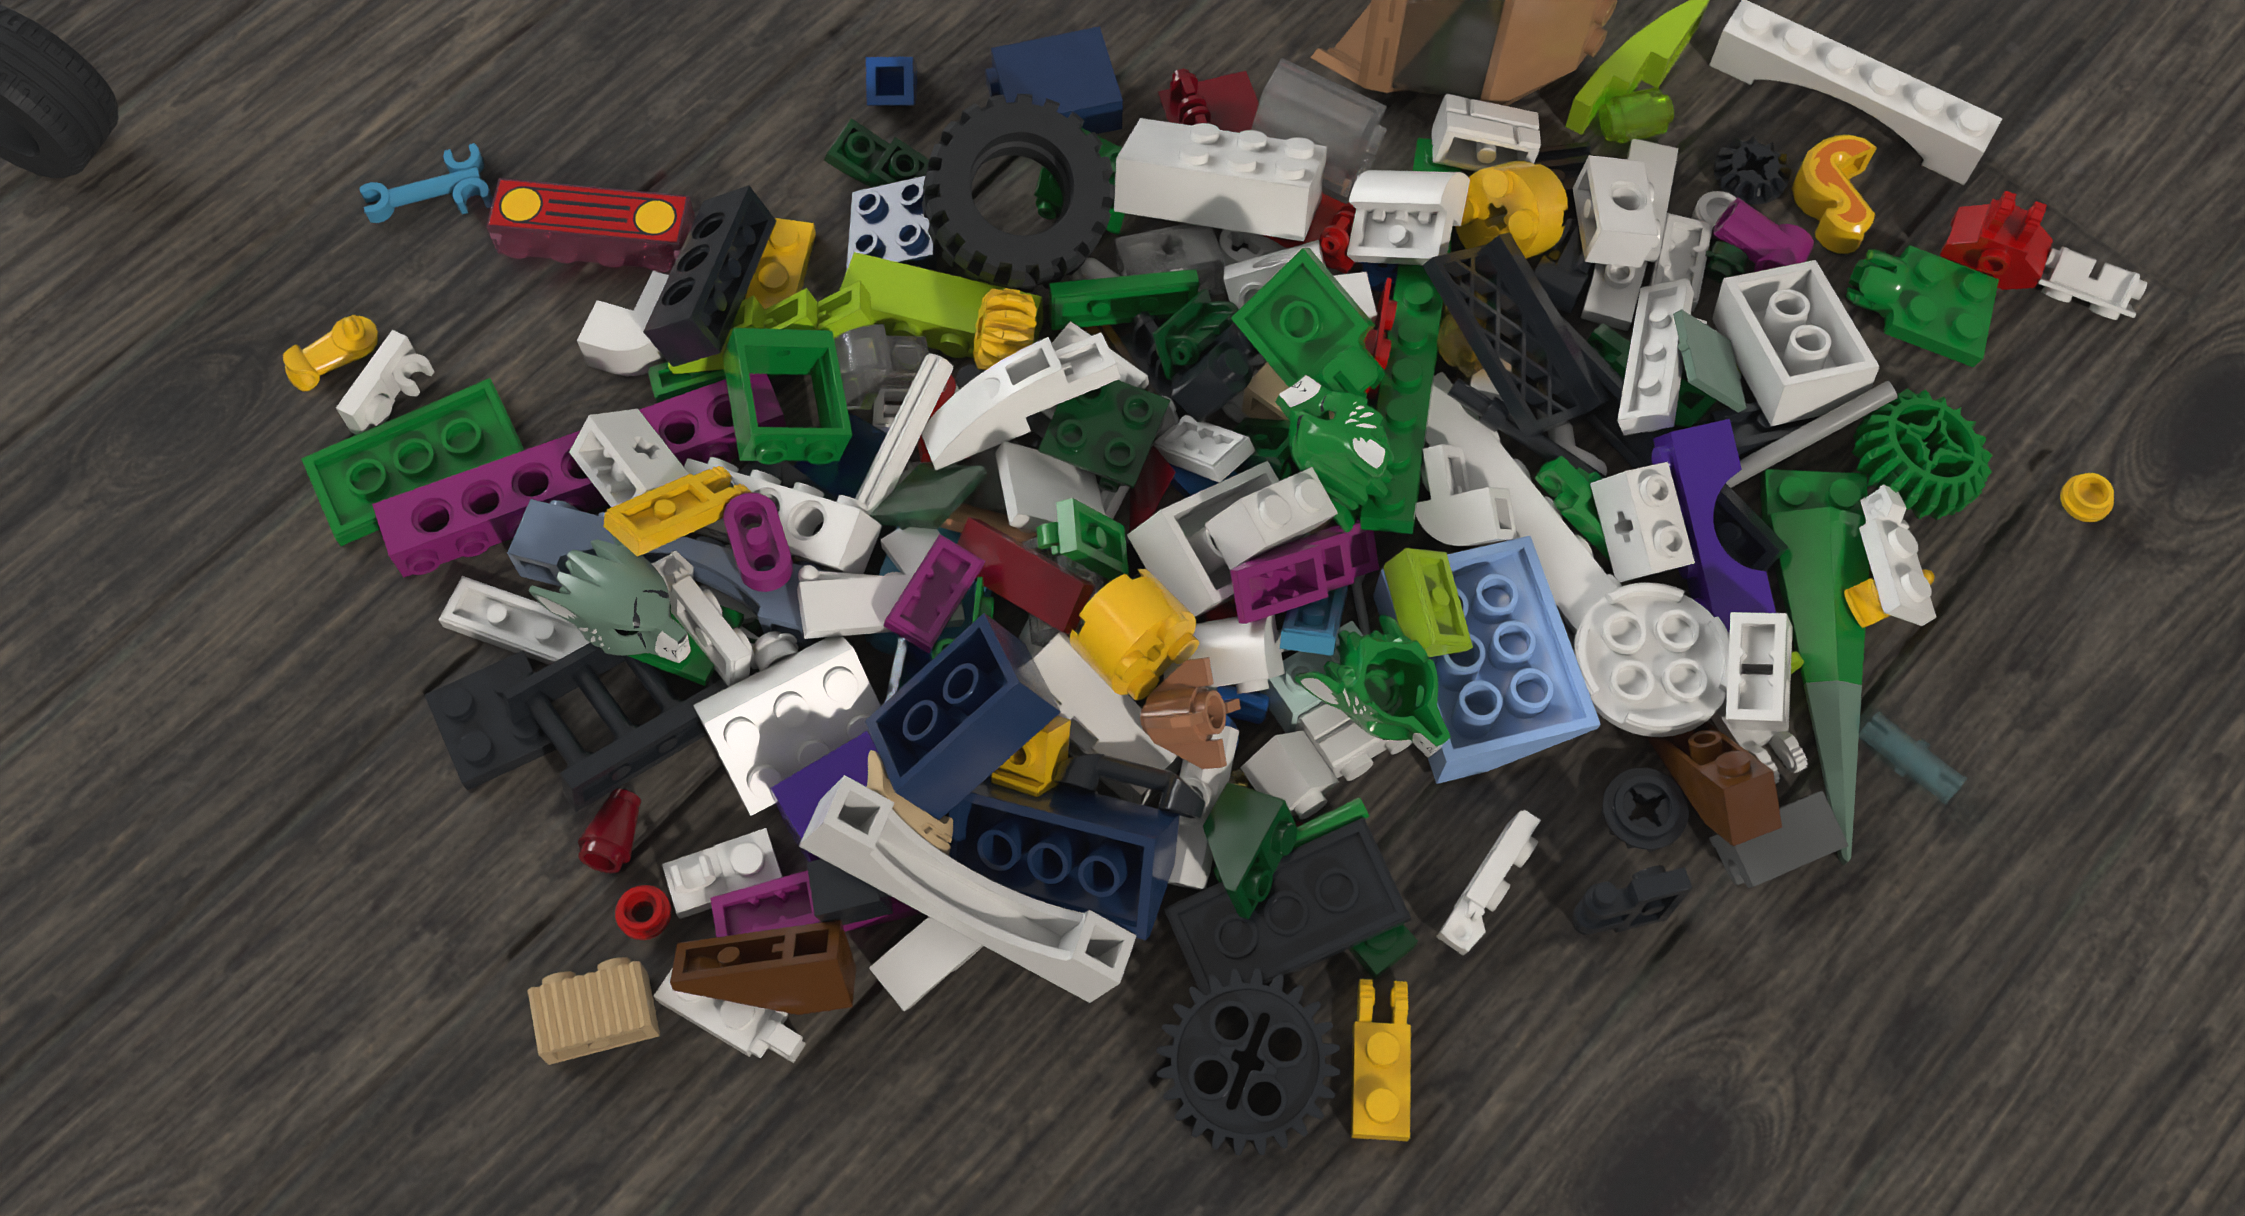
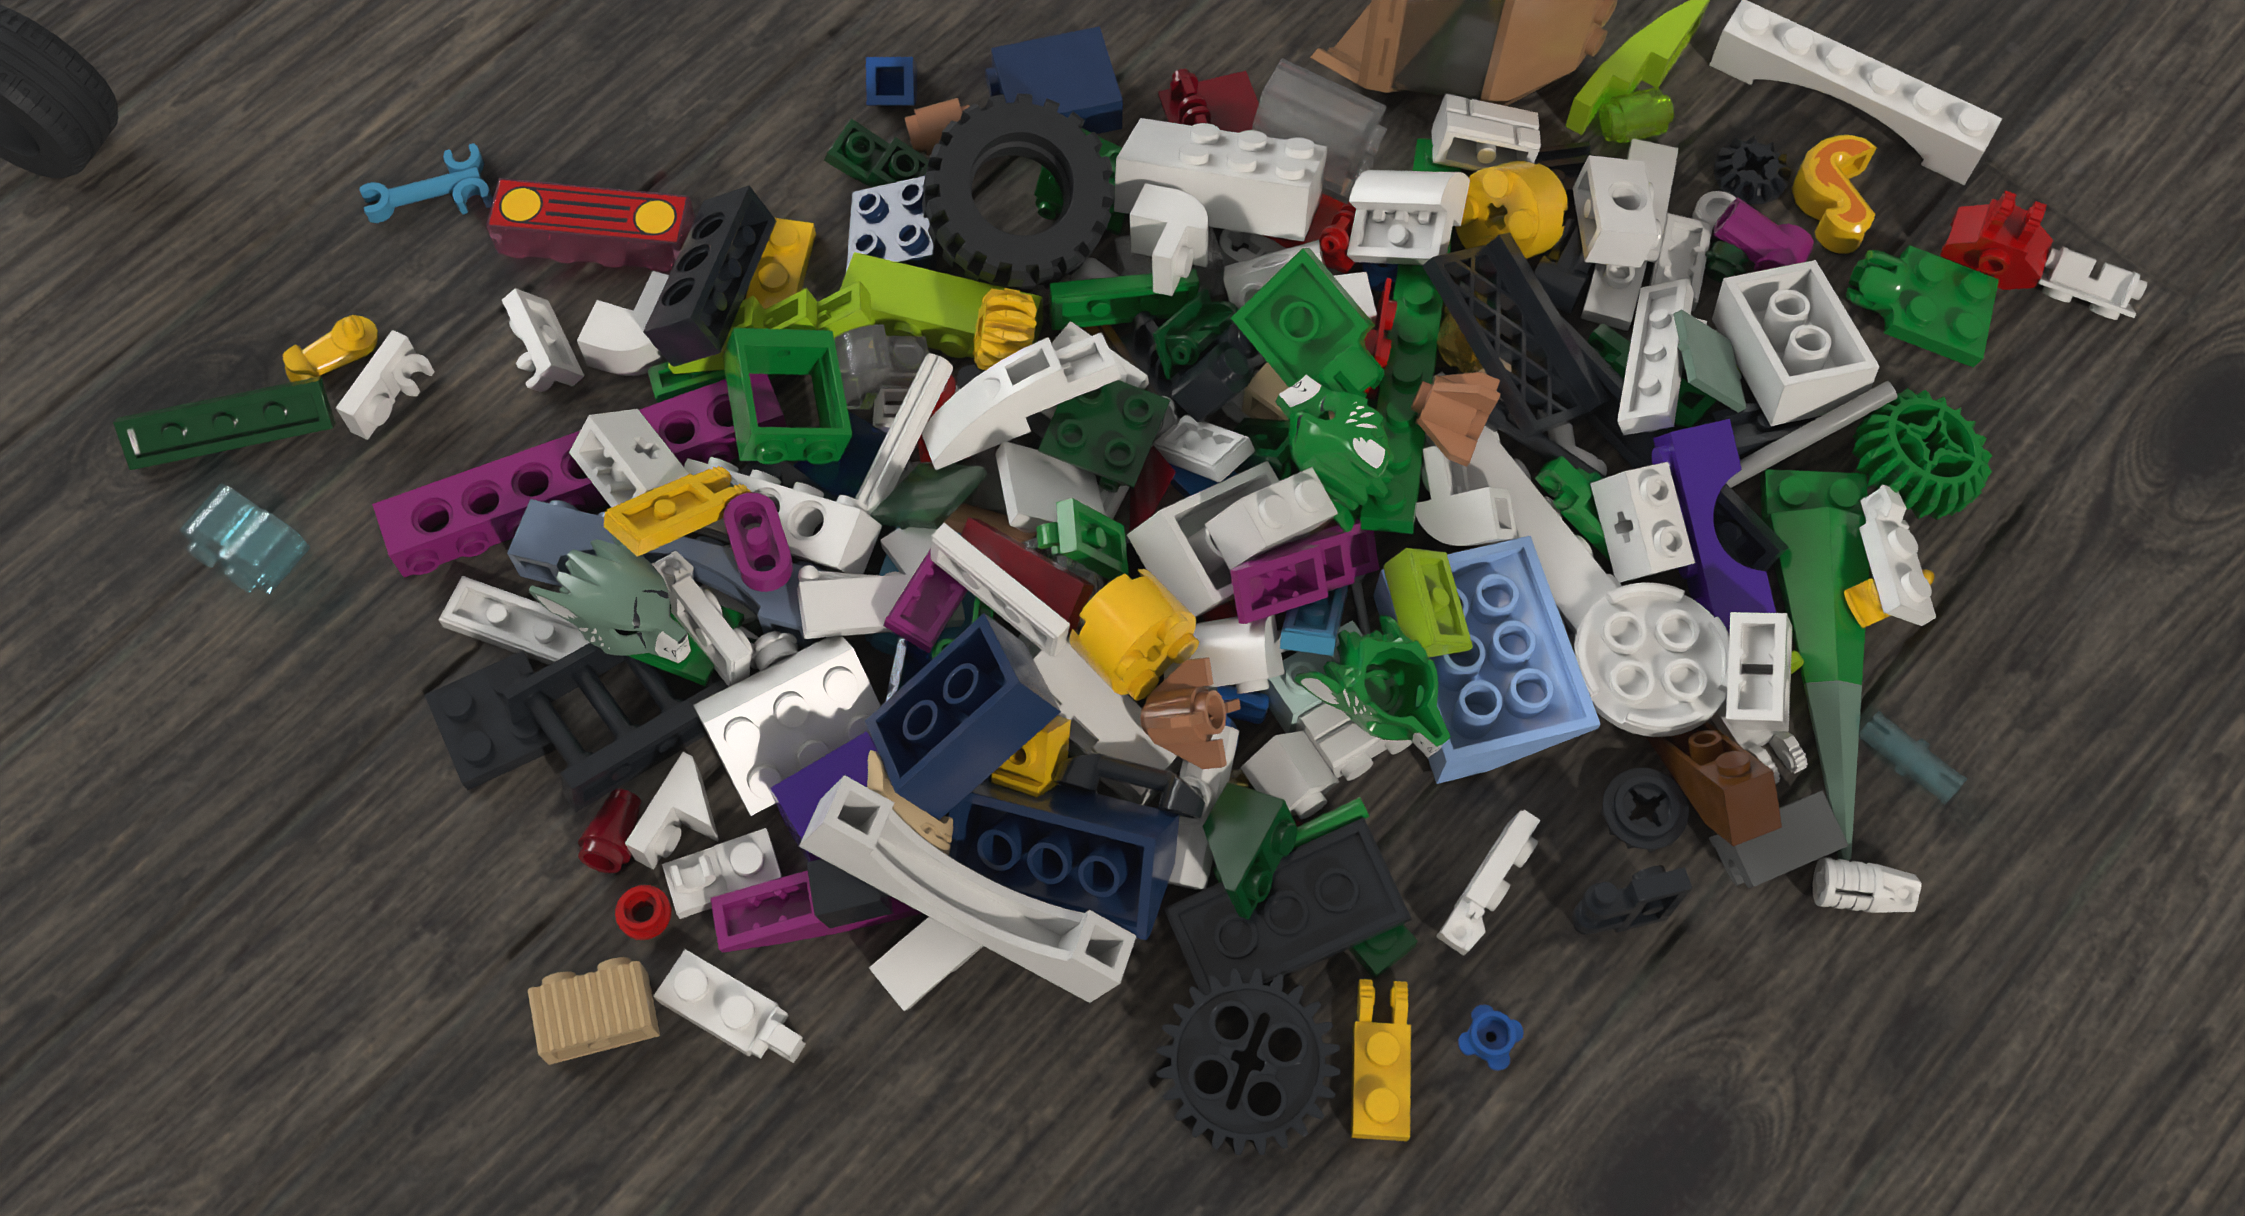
(224, 423): none -> dark green plate
(243, 539): none -> clear light blue brick
(408, 454): green tile -> none
(546, 343): none -> white plate
(677, 802): none -> white slope
(773, 969): reddish brown slope -> none
(929, 122): none -> nougat brick
(999, 590): none -> white tile
(1172, 231): none -> white brick
(1456, 411): none -> nougat brick
(1490, 1021): none -> blue plate
(1864, 887): none -> white hinge
(2087, 497): yellow plate -> none

